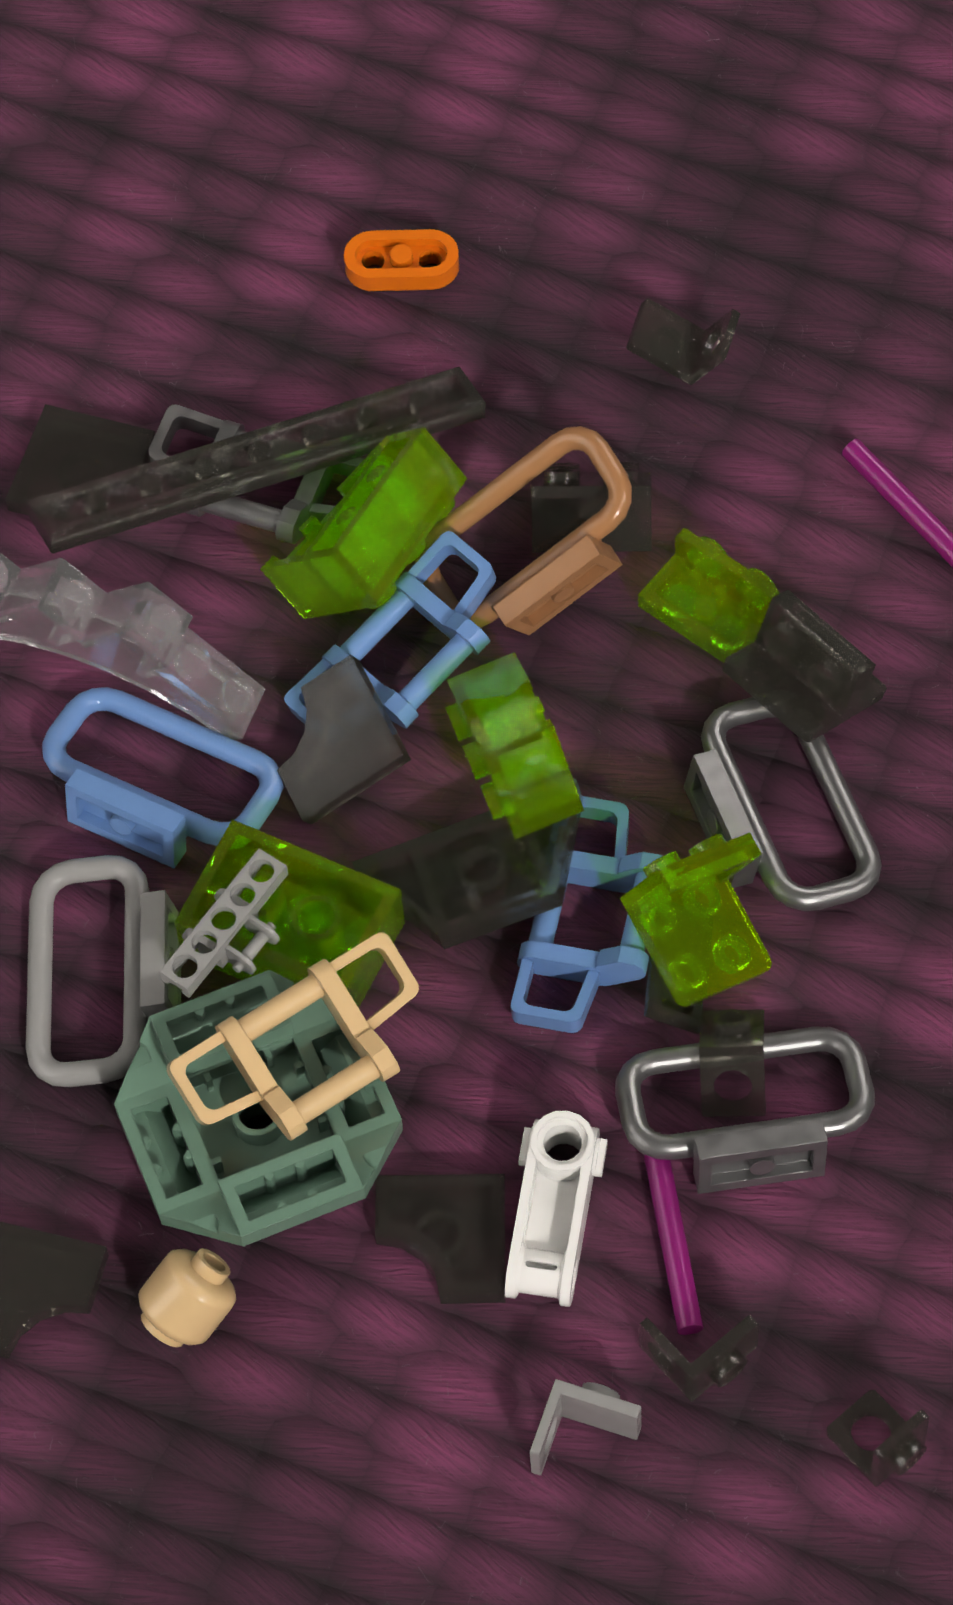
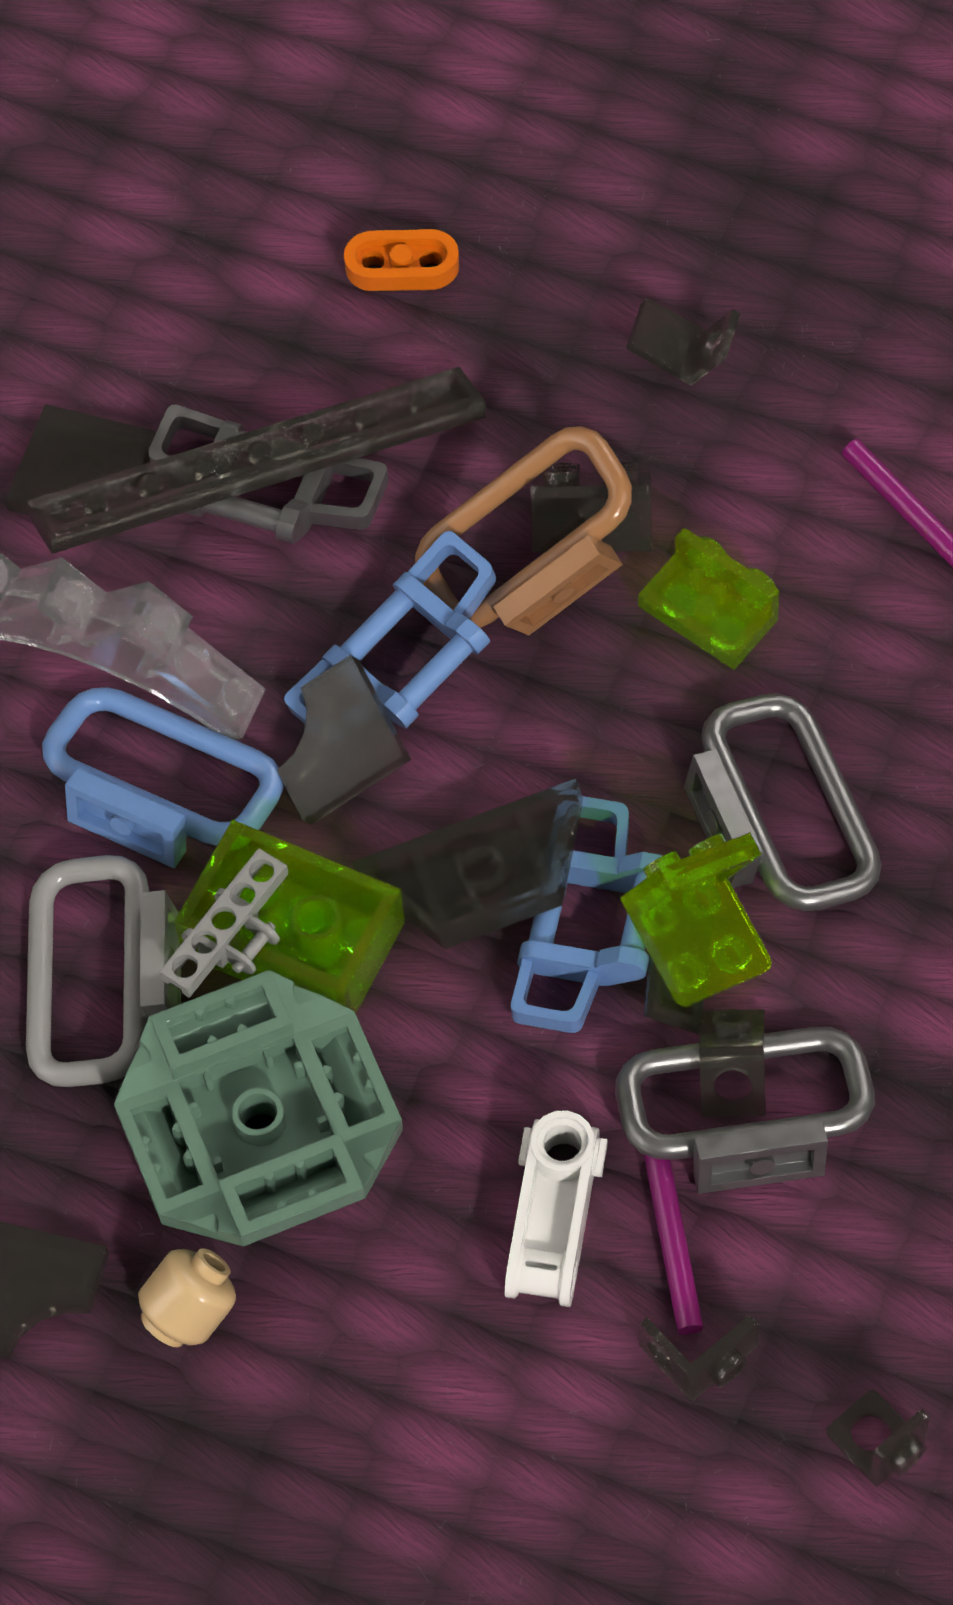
(323, 983): tan bar -> none
(374, 529): clear neon green wedge -> none
(450, 1226): clear smoke tile -> none
(512, 746): clear neon green wedge -> none
(587, 1404): light grey bracket -> none
(804, 670): clear smoke bracket -> none

